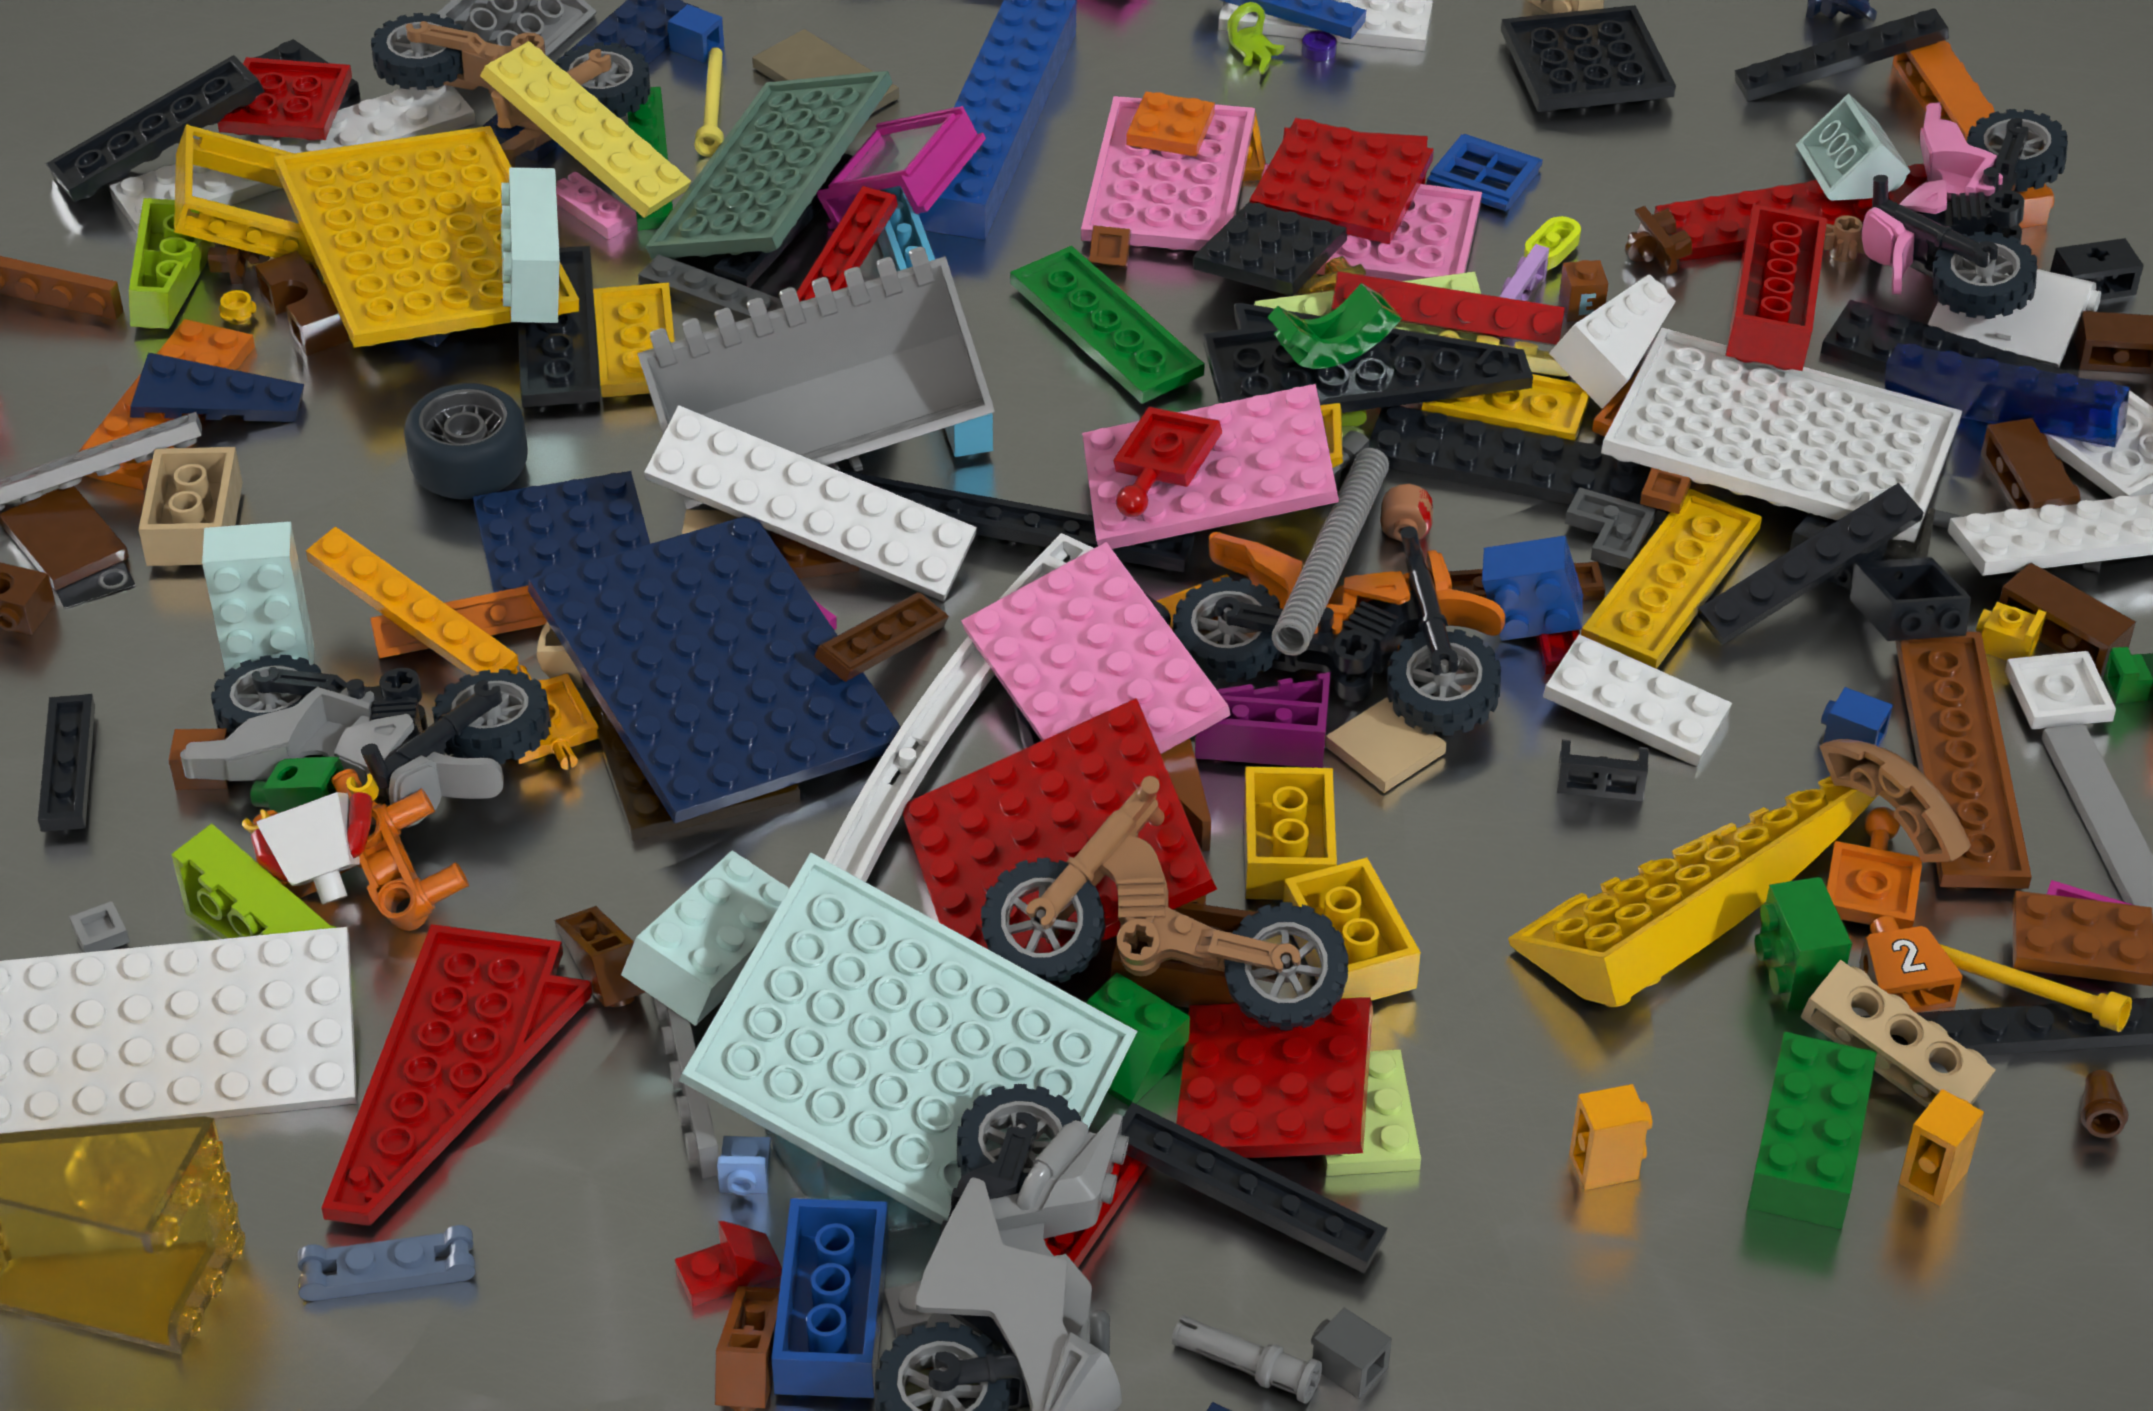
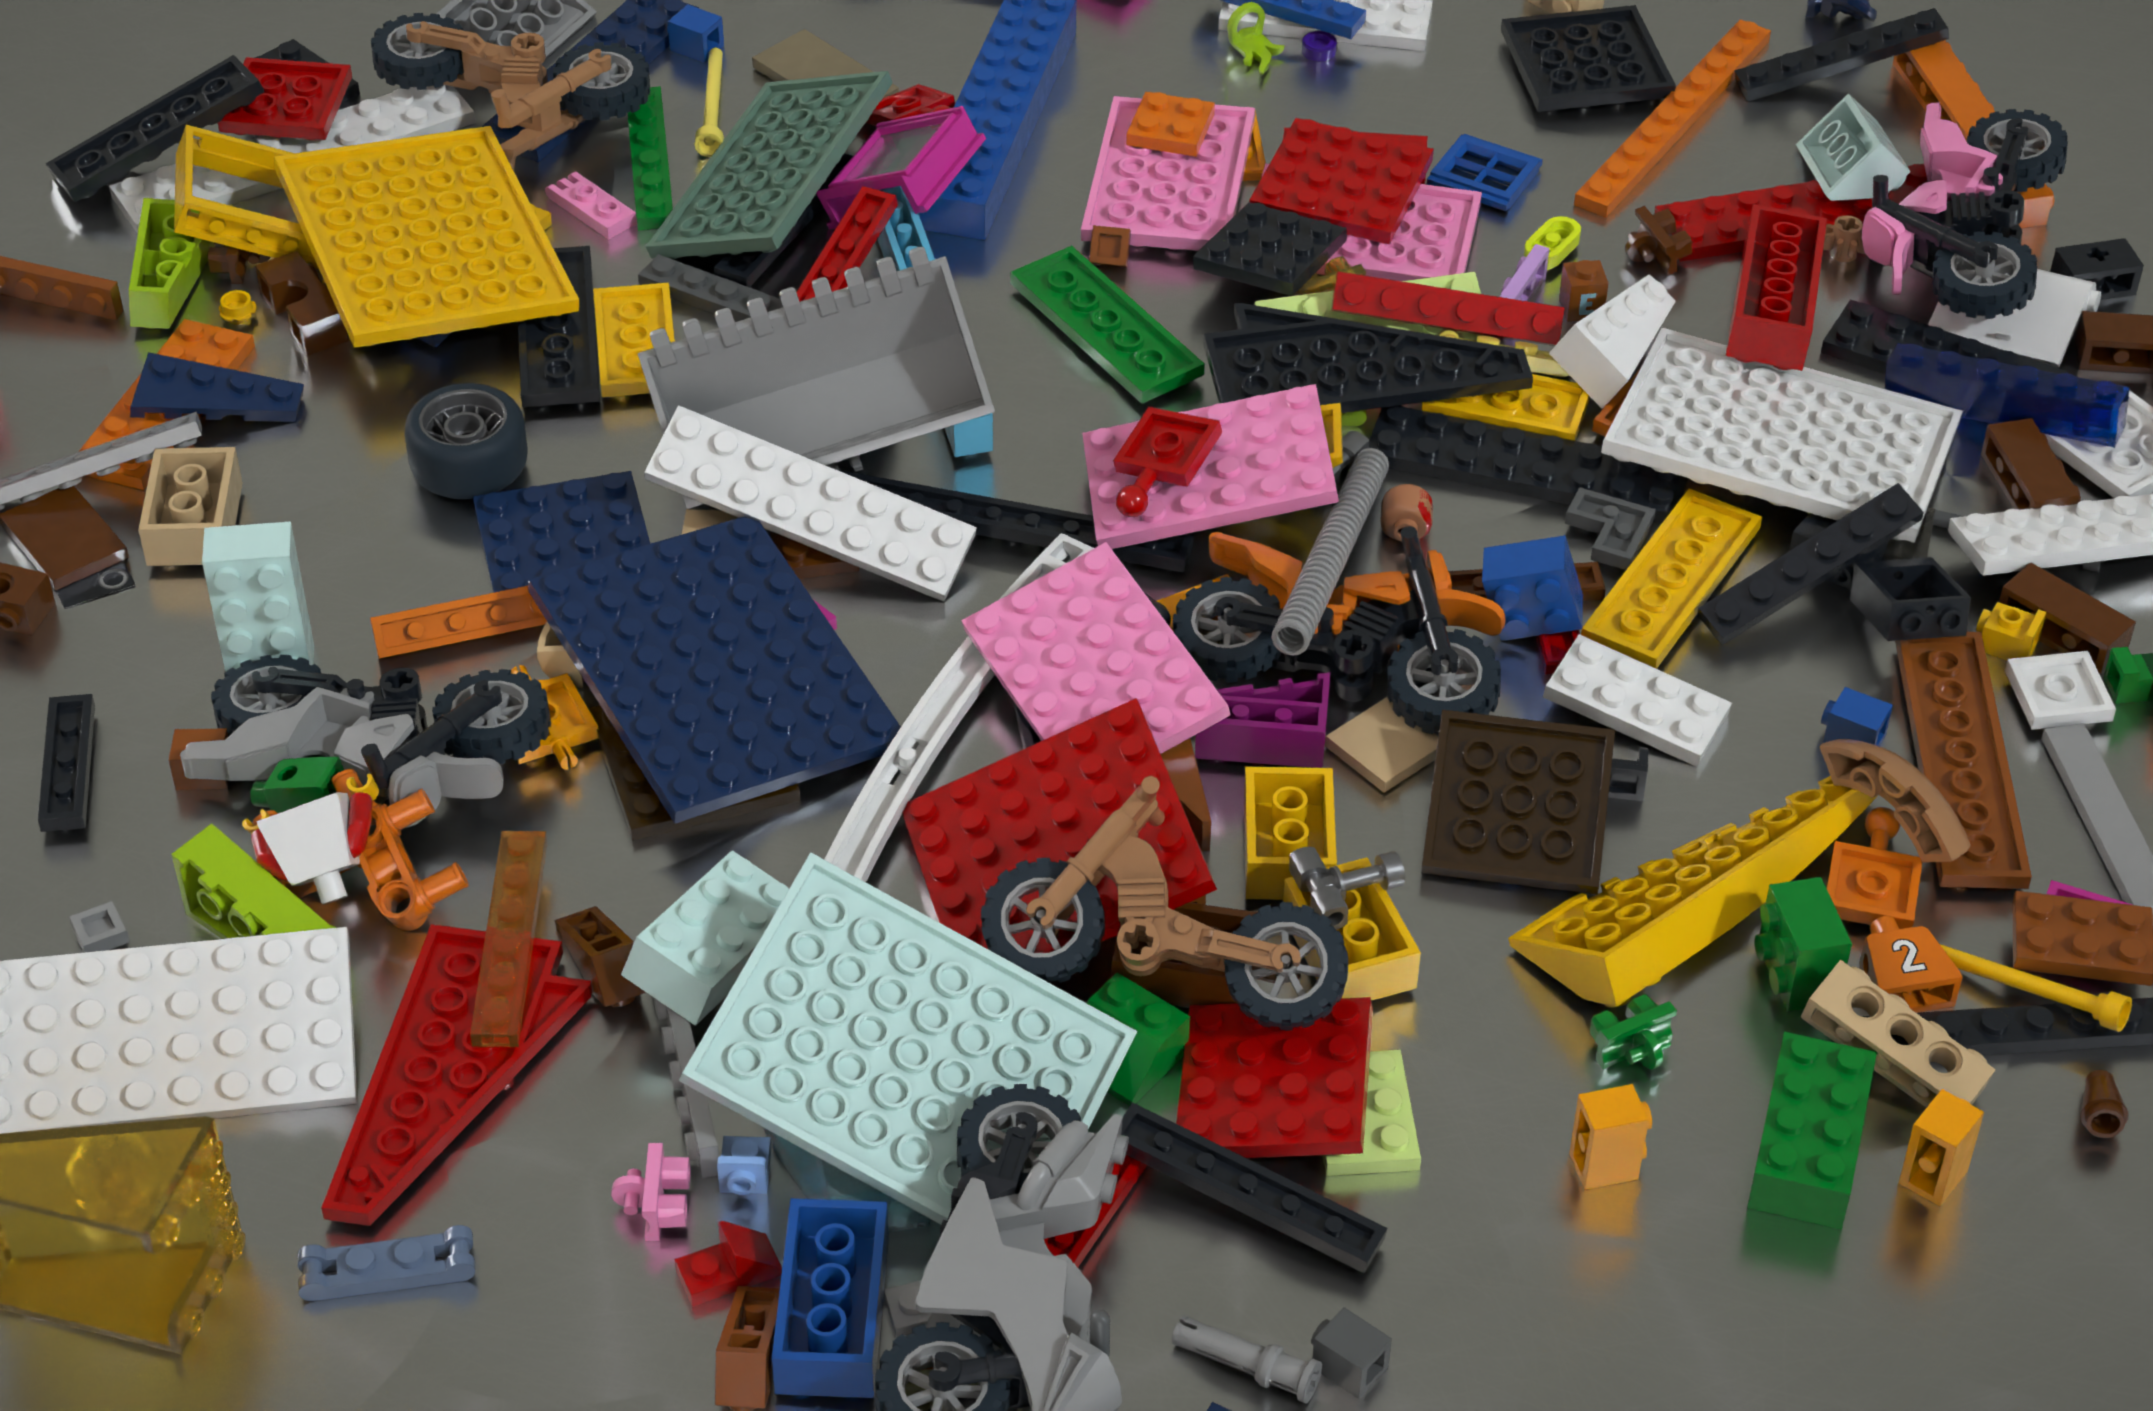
(409, 605): light orange plate -> none
(509, 939): none -> clear orange plate
(530, 245): light aqua brick -> none
(586, 128): light yellow plate -> none
(658, 1208): none -> bright pink hips
(881, 636): reddish brown tile -> none
(911, 102): none -> red plate
(1330, 885): none -> flat silver bar
(1339, 335): green arch -> none
(1519, 801): none -> dark brown plate
(1636, 1038): none -> green hips
(1665, 490): dark orange plate -> none
(1671, 119): none -> orange plate

